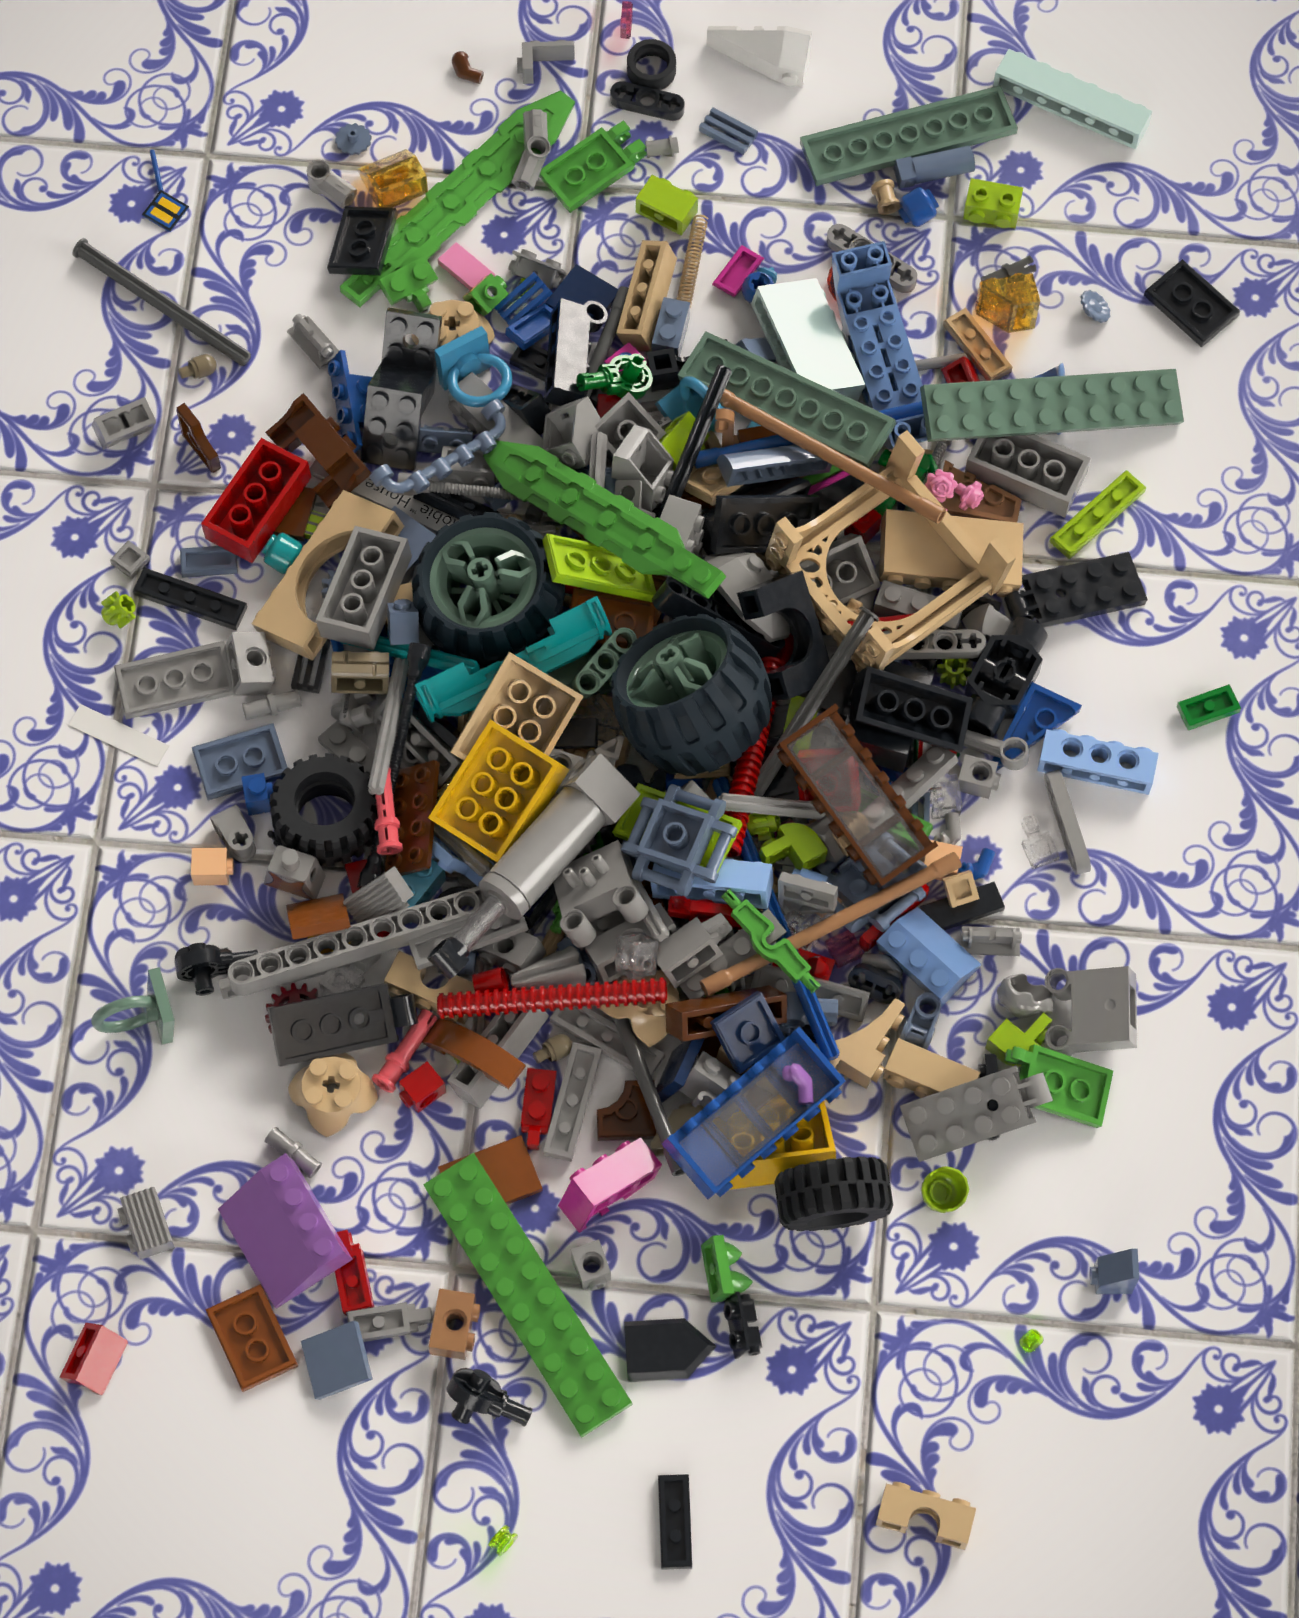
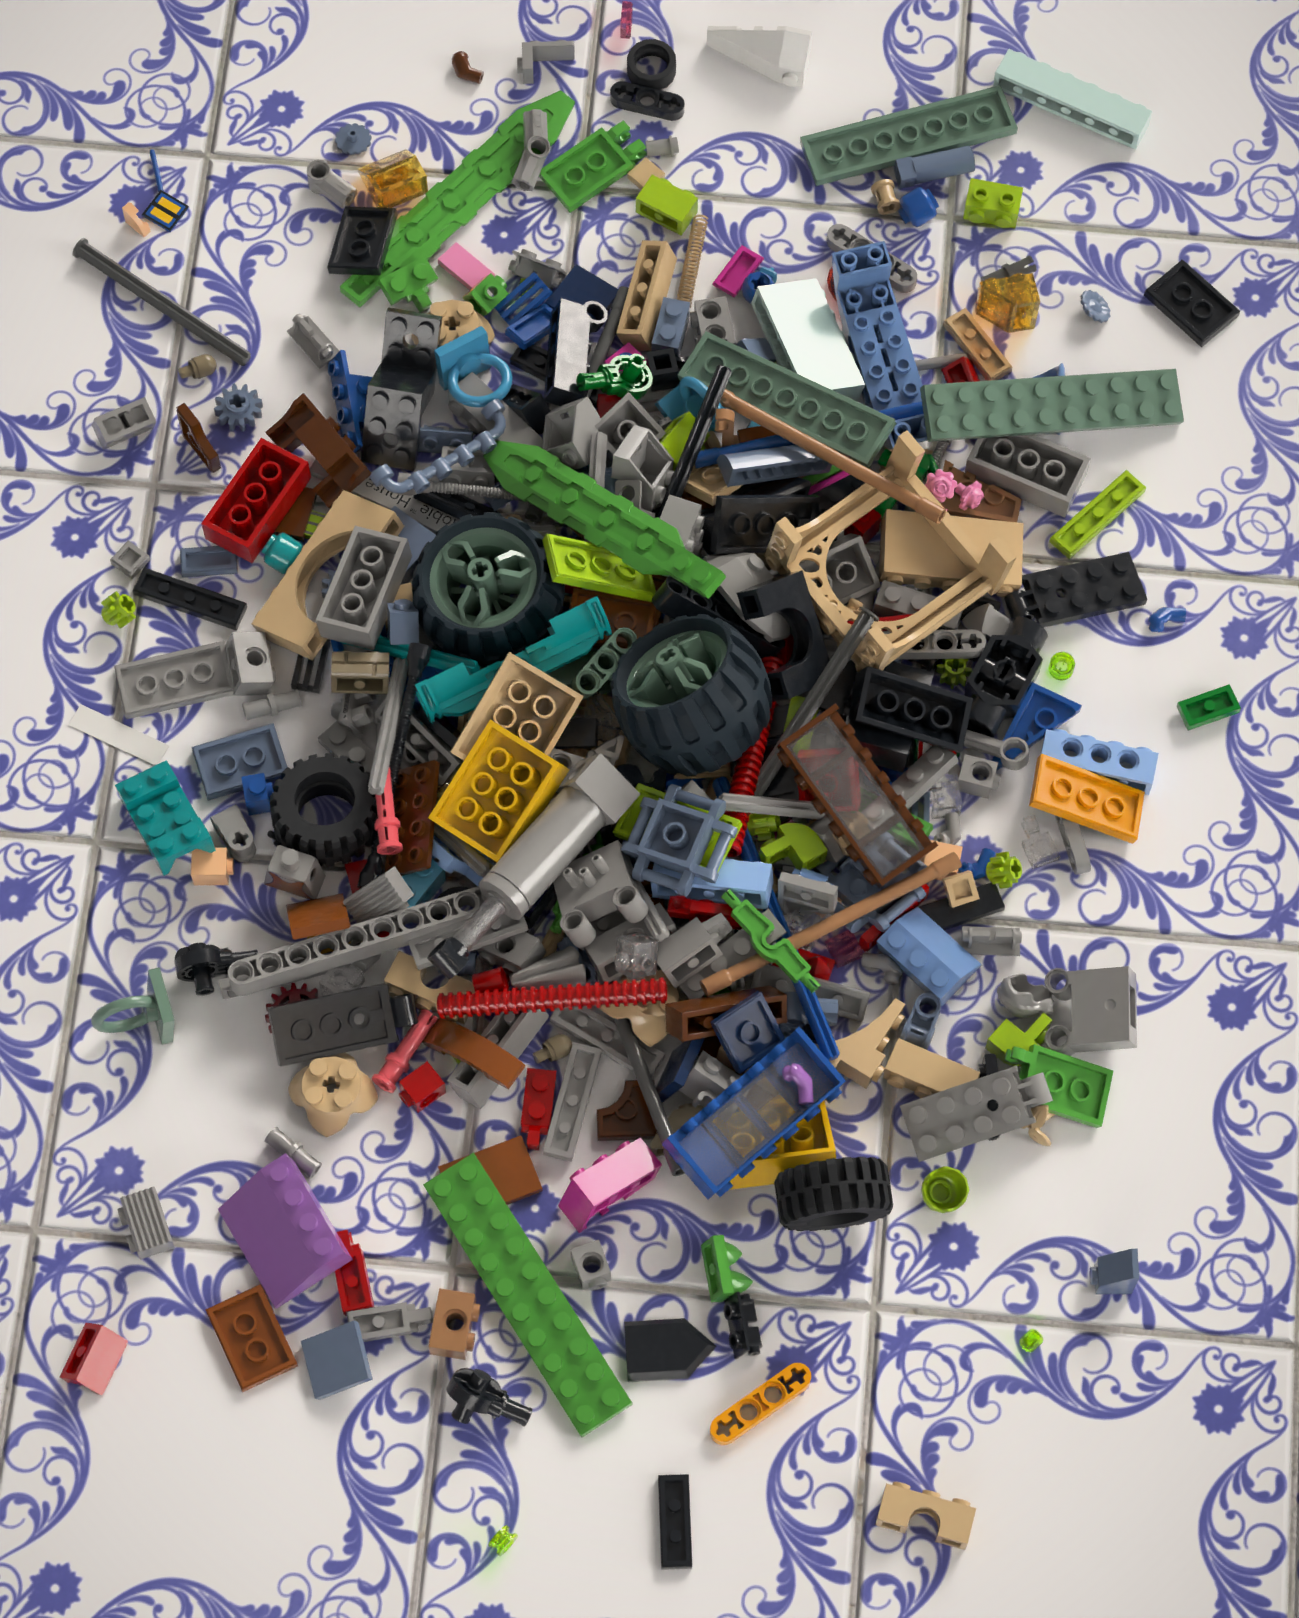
(132, 219): none -> light nougat tile
(163, 815): none -> teal piece
(249, 408): none -> sand blue gear
(641, 173): none -> tan tile
(719, 326): none -> light grey brick
(730, 127): sand blue tile -> none
(763, 1407): none -> light orange beam
(875, 983): black beam -> none
(1003, 870): none -> lime gear
(1041, 1115): none -> tan plant
(1065, 658): none -> clear neon green bush
(1087, 798): none -> light orange tile
(1164, 615): none -> blue arm

